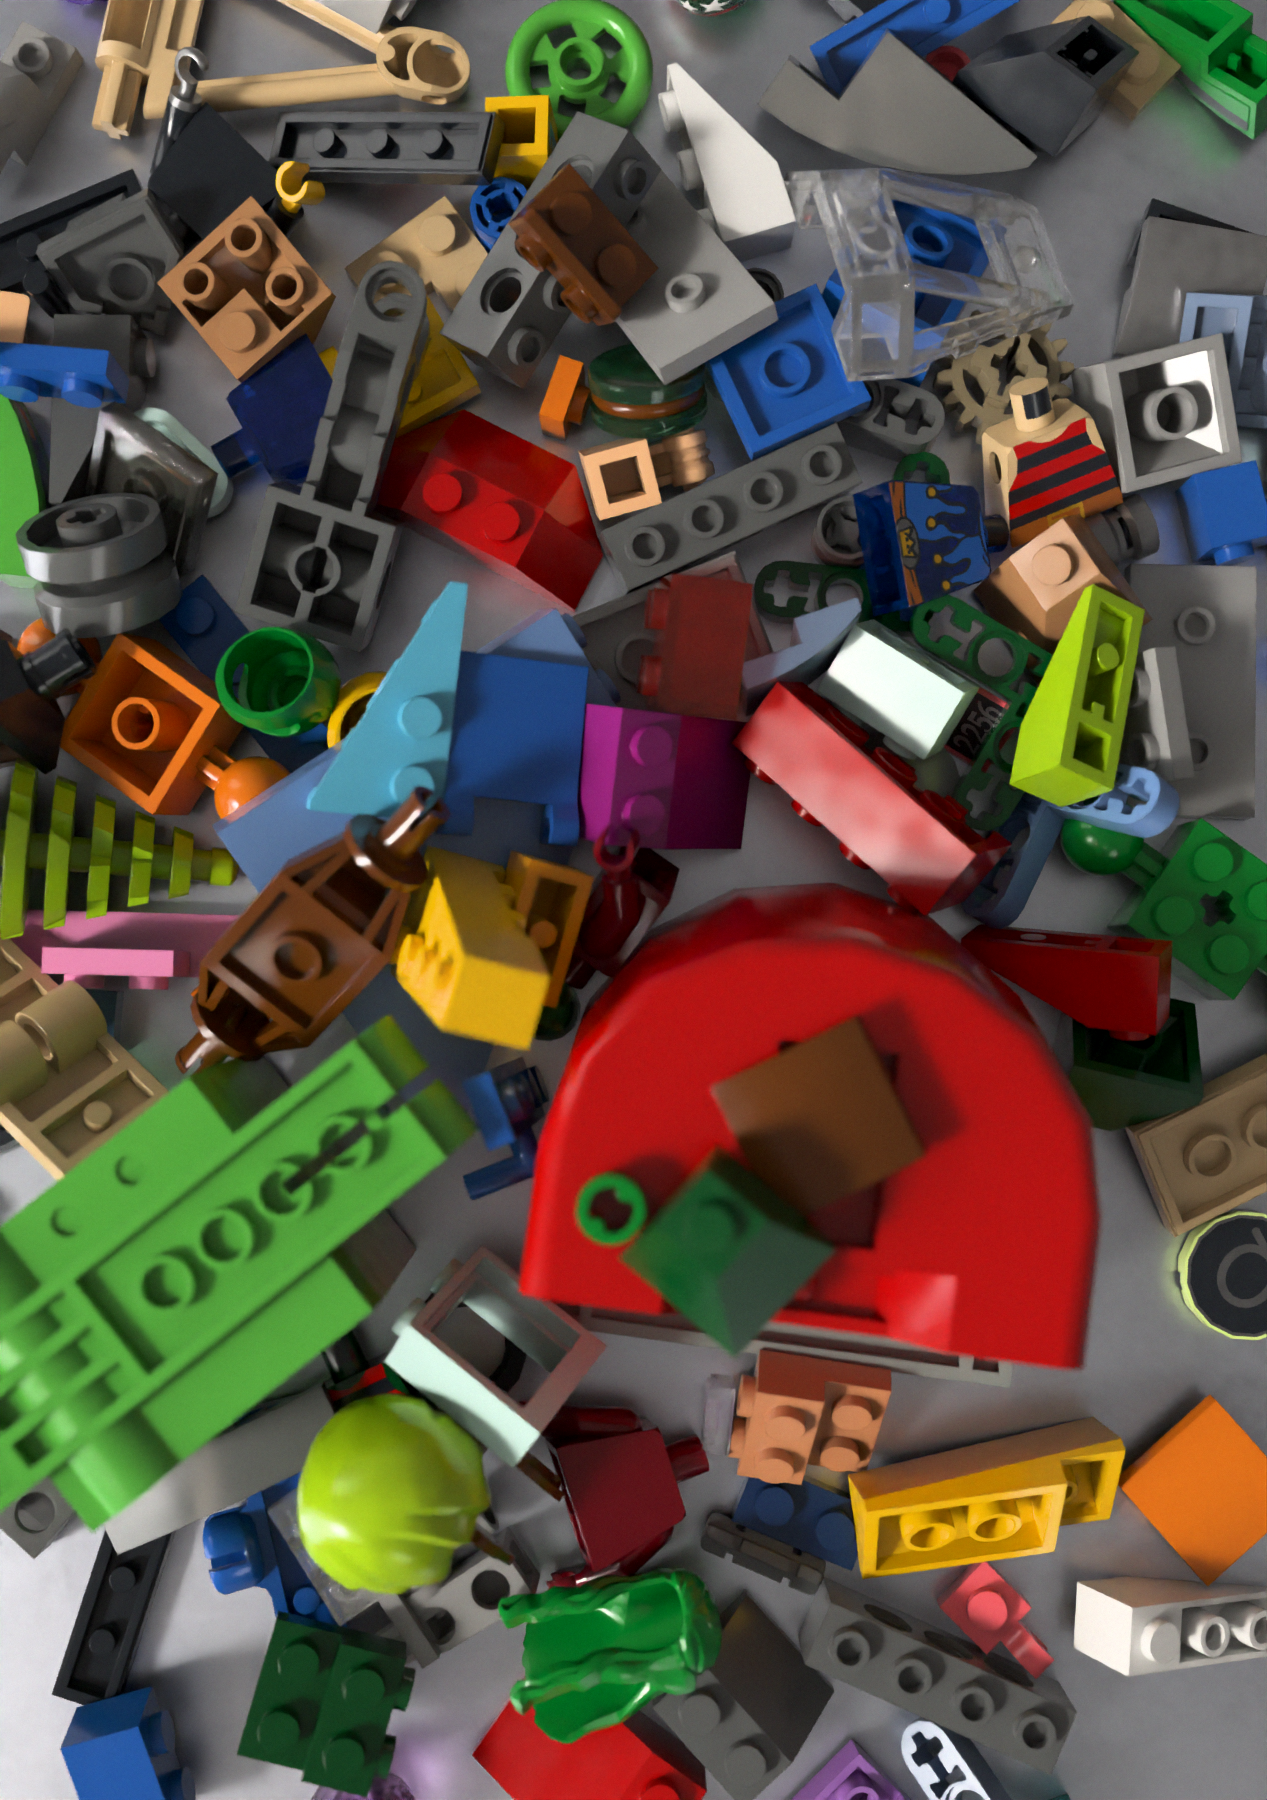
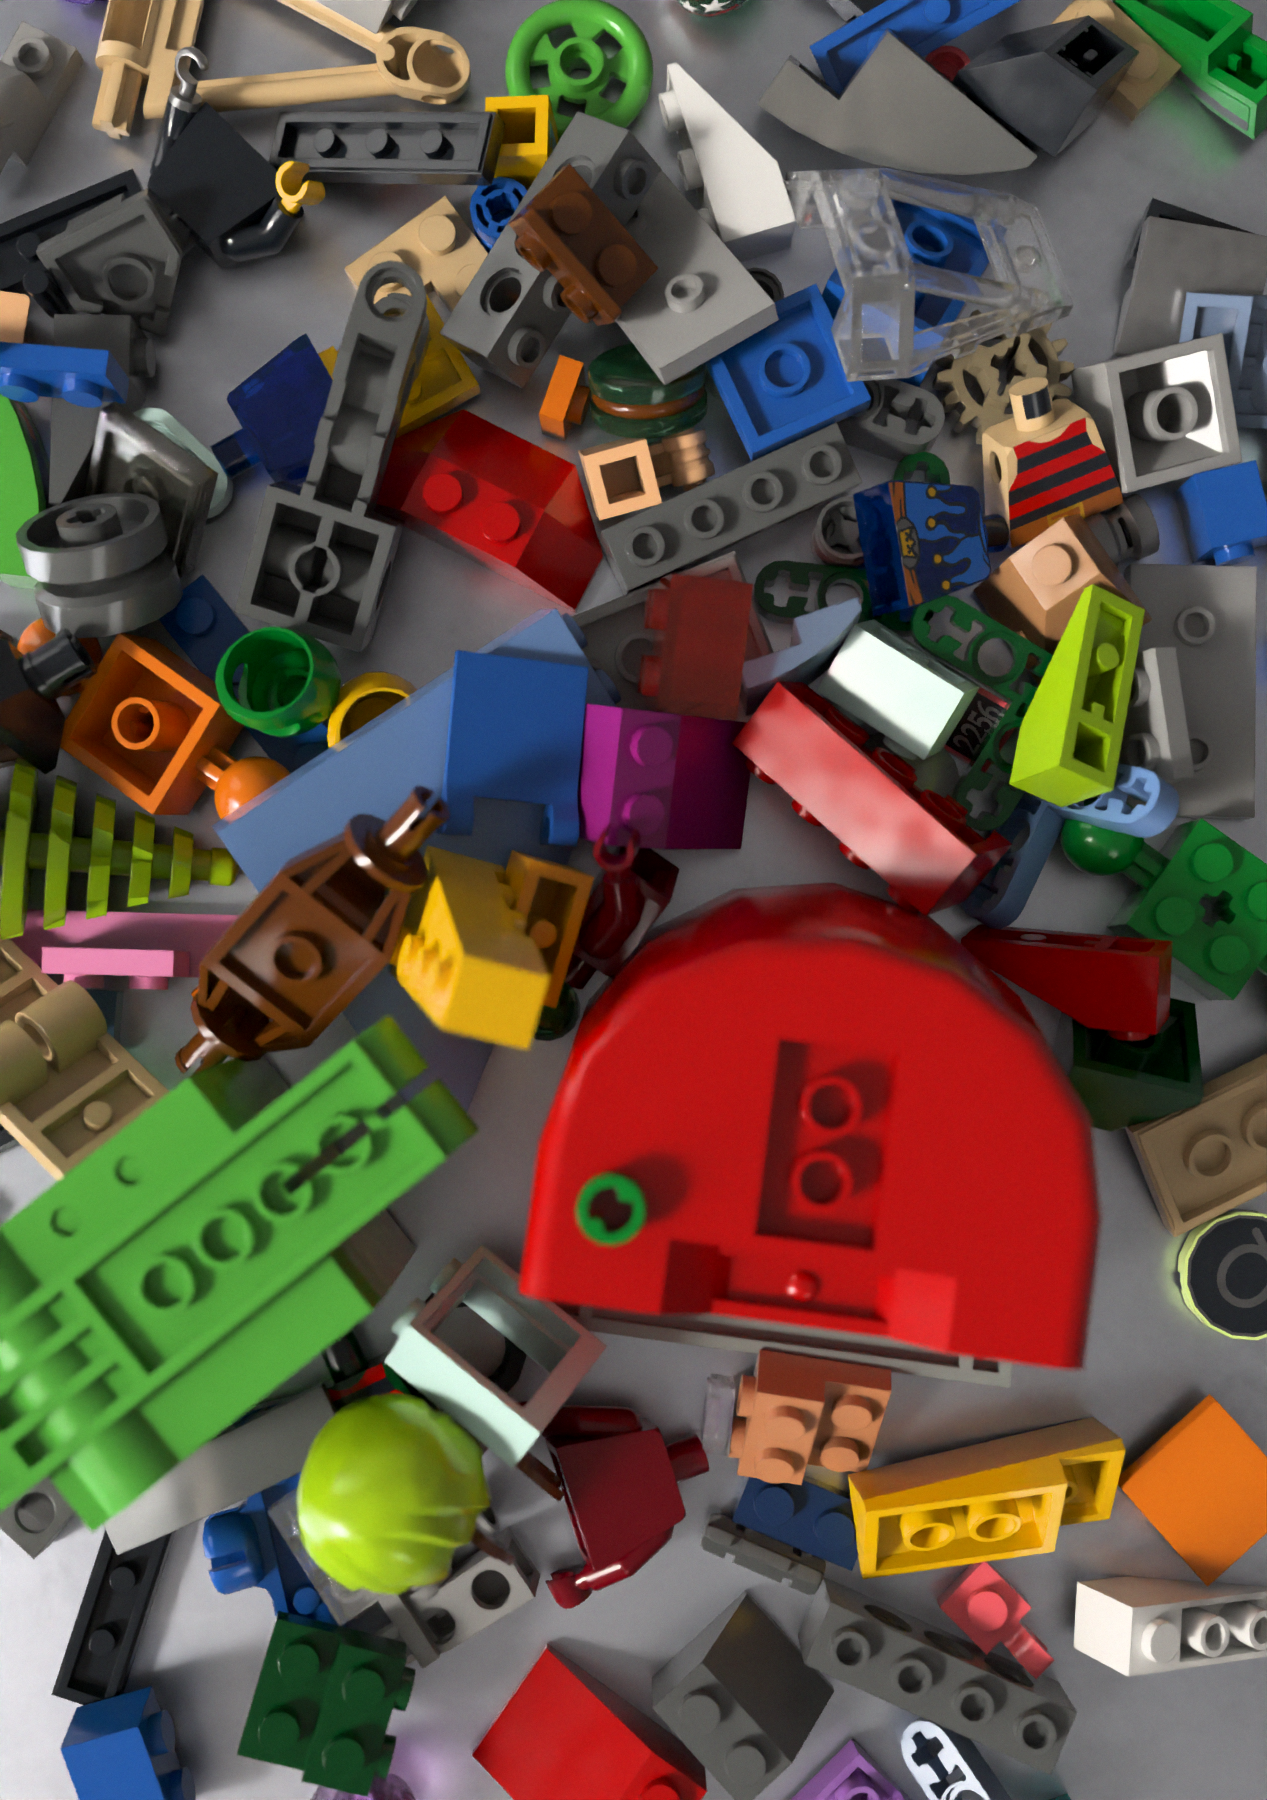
(248, 291): medium nougat slope -> none
(406, 723): medium azure wing -> none
(506, 1108): blue plate -> none
(611, 1647): green hair -> none
(727, 1251): dark green slope -> none
(820, 1118): reddish brown slope -> none

